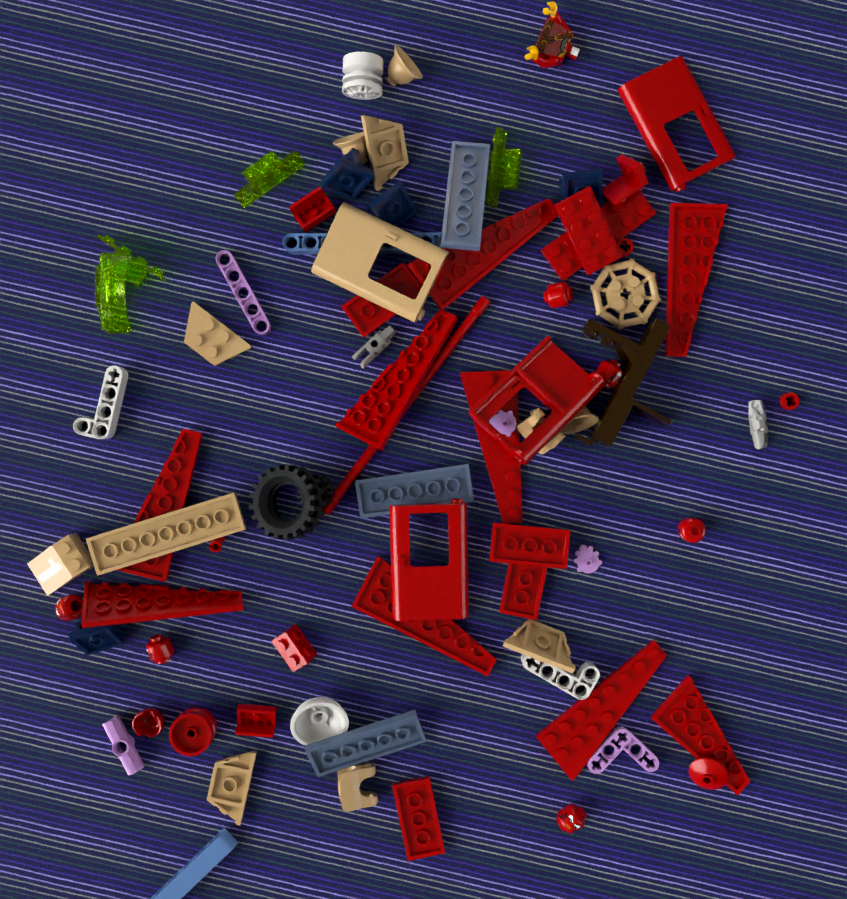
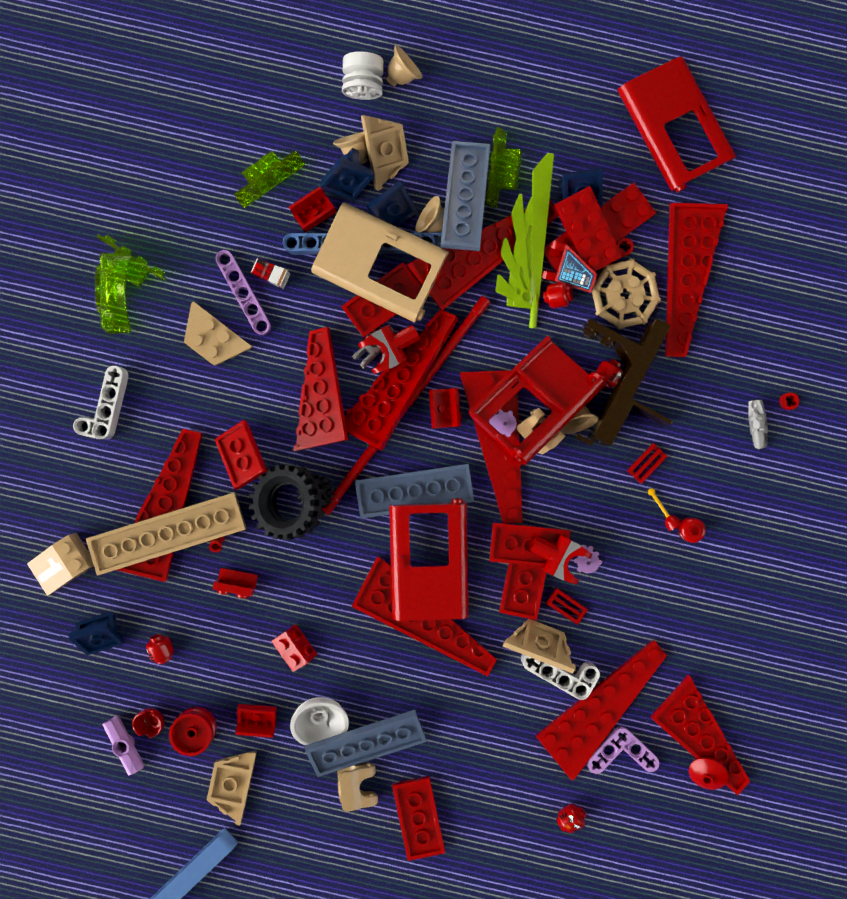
(69, 607): red head -> none
(129, 604): red wing -> none
(236, 582): none -> red bracket
(240, 455): none -> red tile
(270, 273): none -> leg
(320, 401): none -> red wing
(390, 345): none -> red connector
(431, 217): none -> tan hat
(445, 408): none -> red bracket
(528, 253): none -> lime animal
(553, 41): torso -> none
(553, 596): none -> red tile
(558, 556): none -> red connector
(571, 269): none -> flag
(629, 183): red bracket -> none
(658, 451): none -> red tile
(671, 521): none -> hinge

